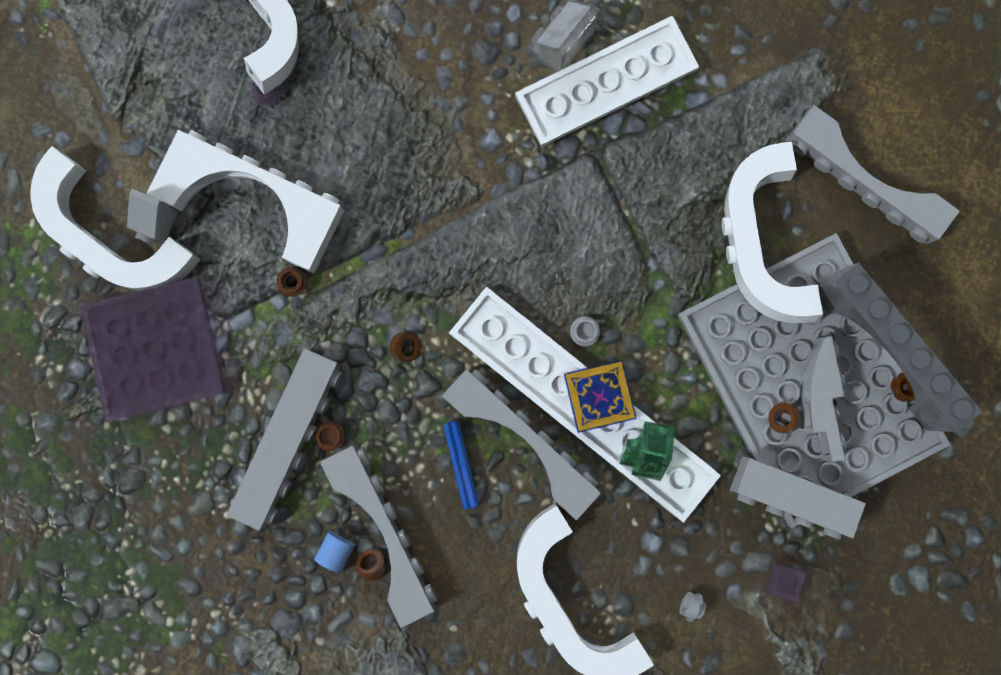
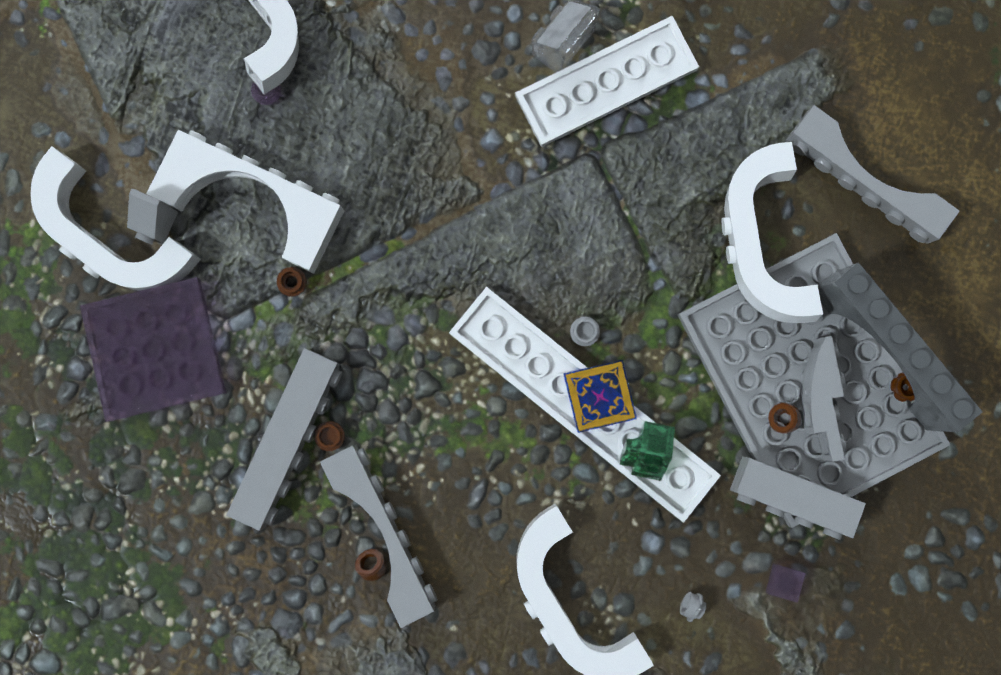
(334, 552): medium blue brick -> none
(396, 344): reddish brown piece -> none
(461, 465): blue axle -> none
(568, 486): light grey arch -> none

